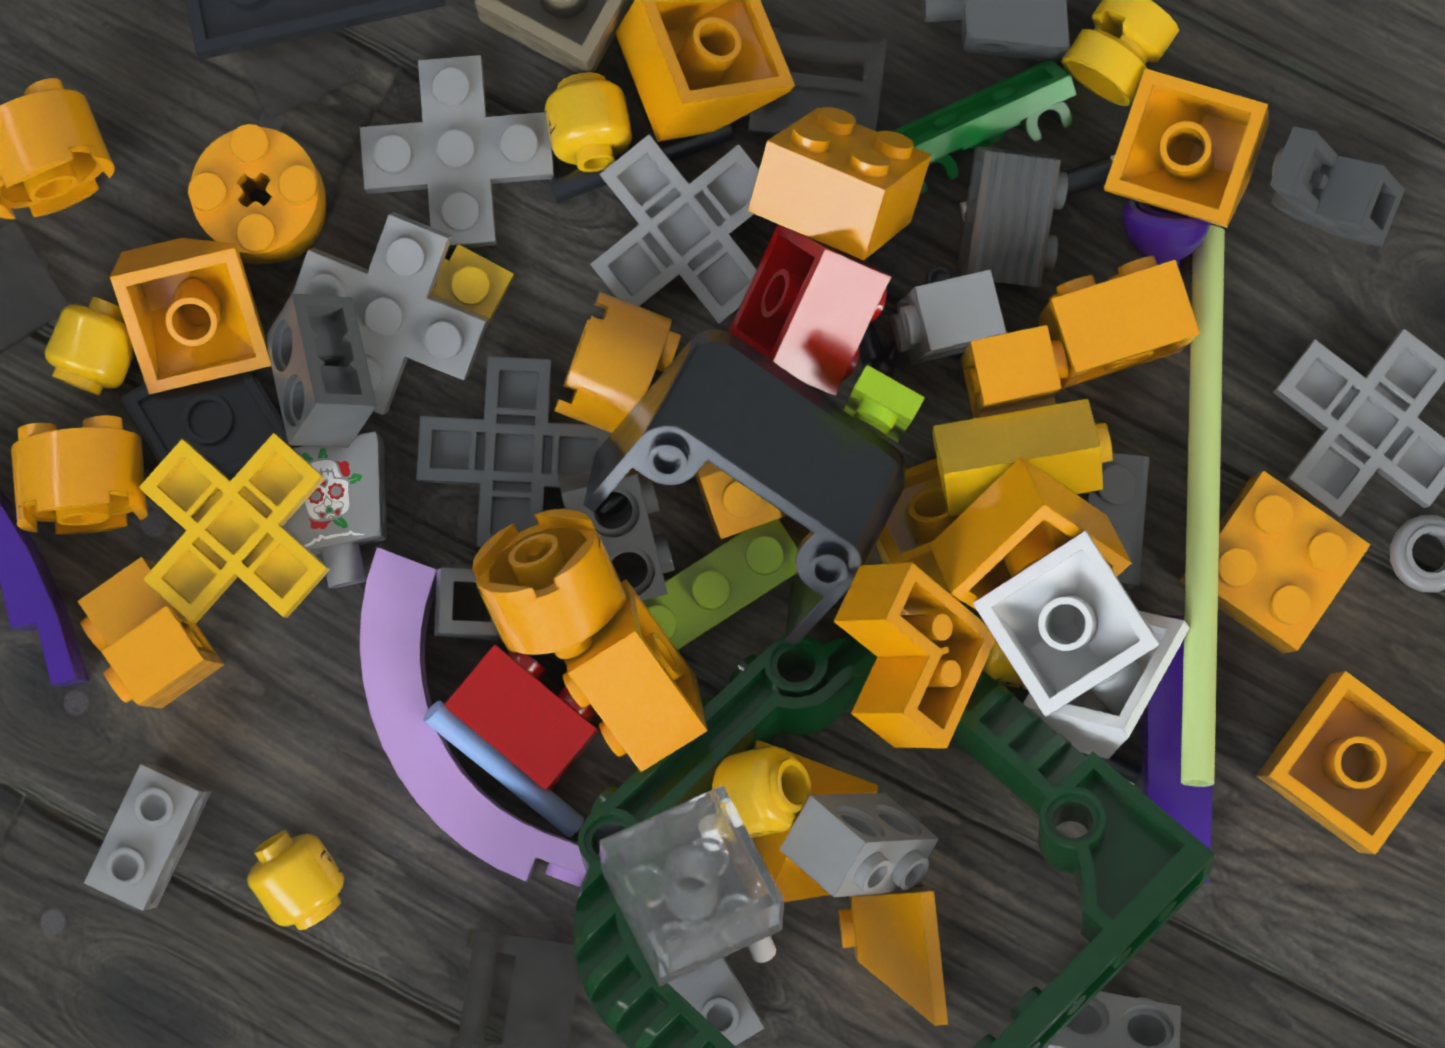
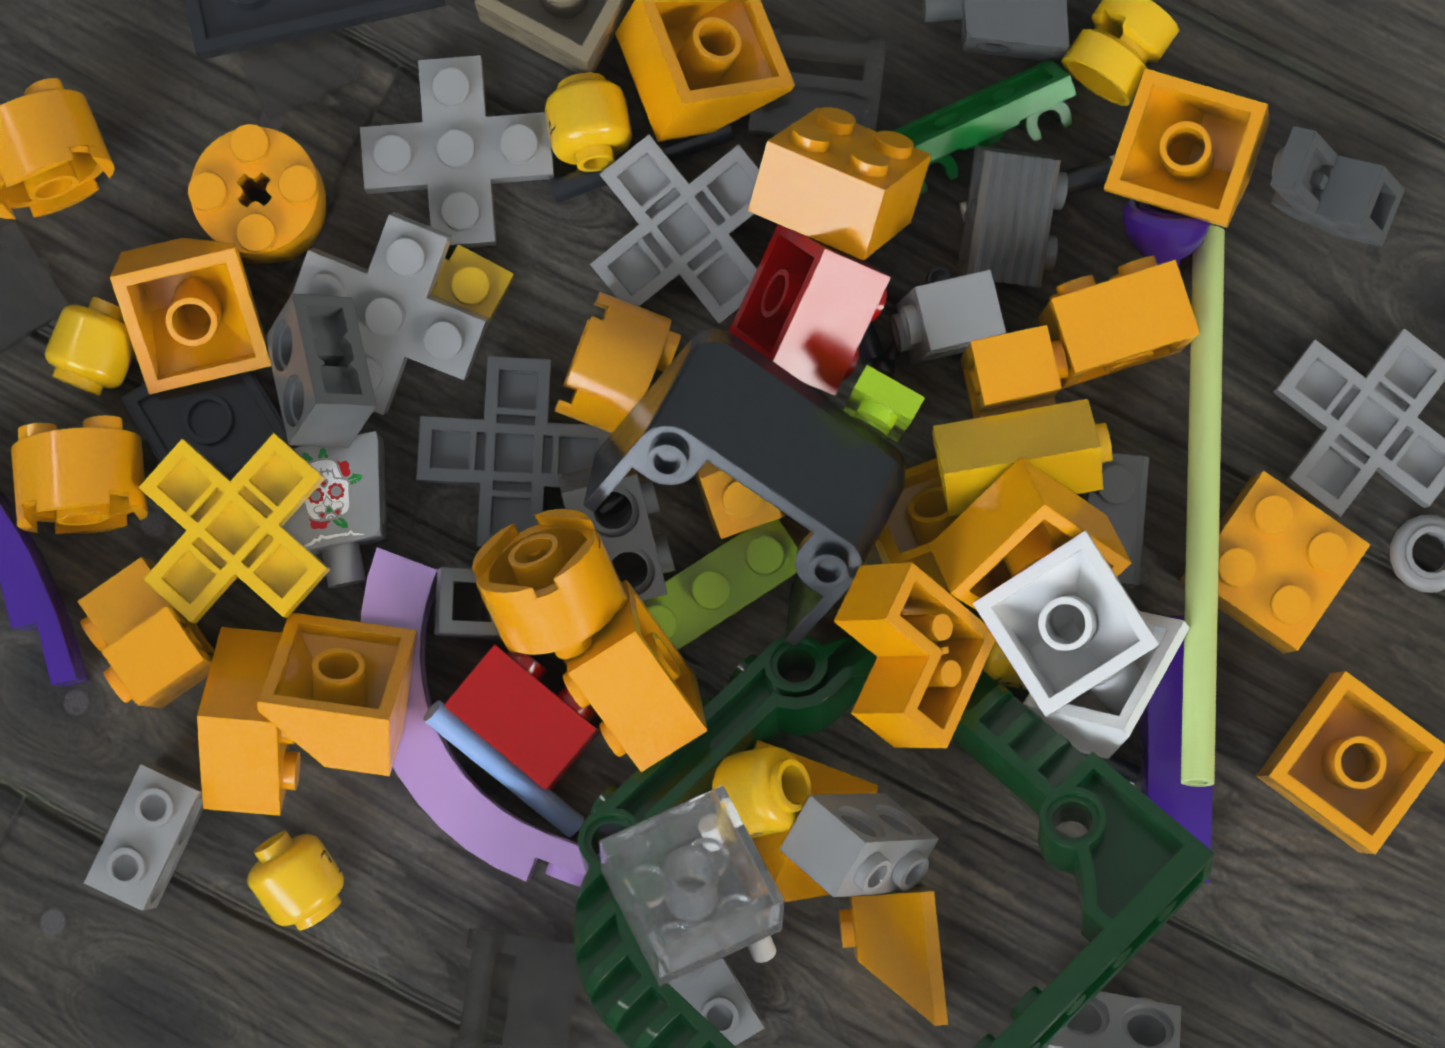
(242, 753): none -> light orange brick
(341, 690): none -> light orange slope

